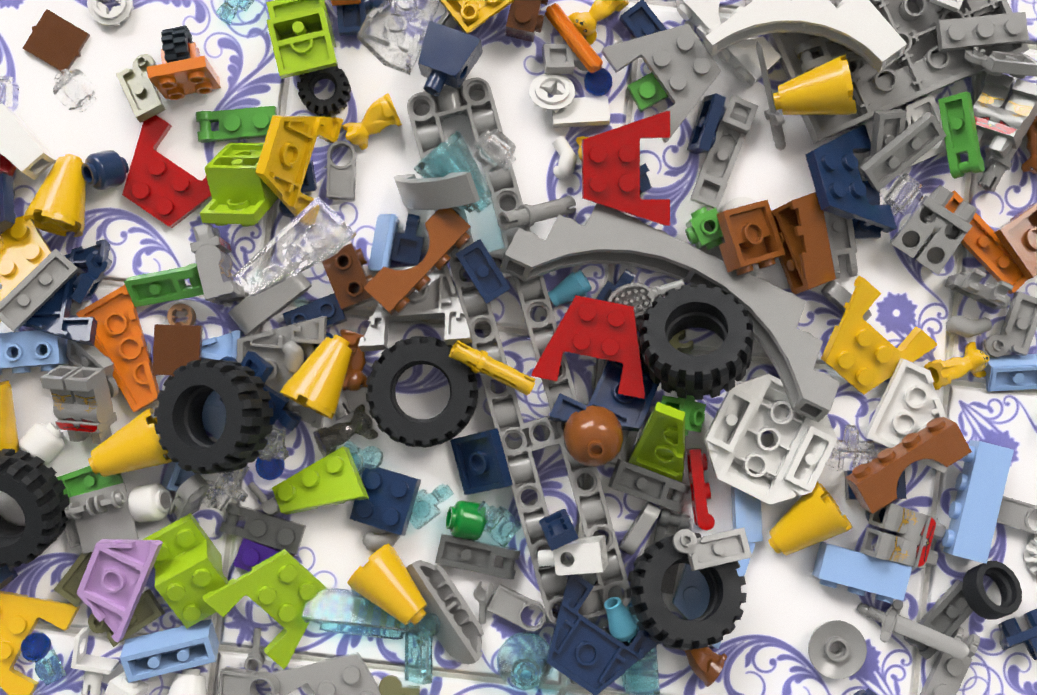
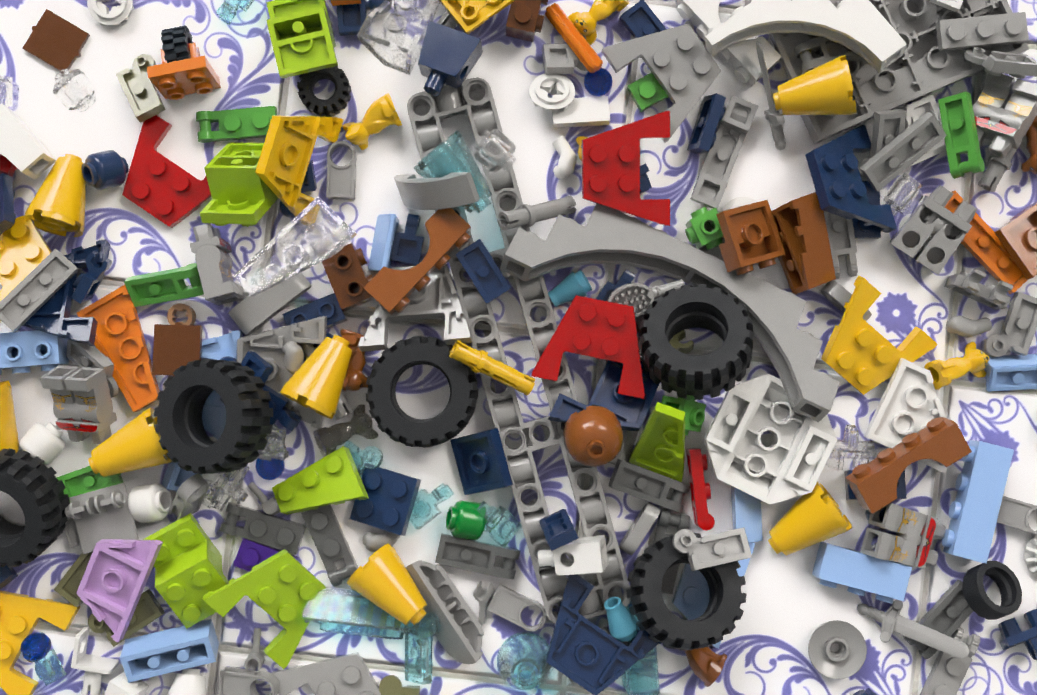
(330, 543): none -> dark grey plate

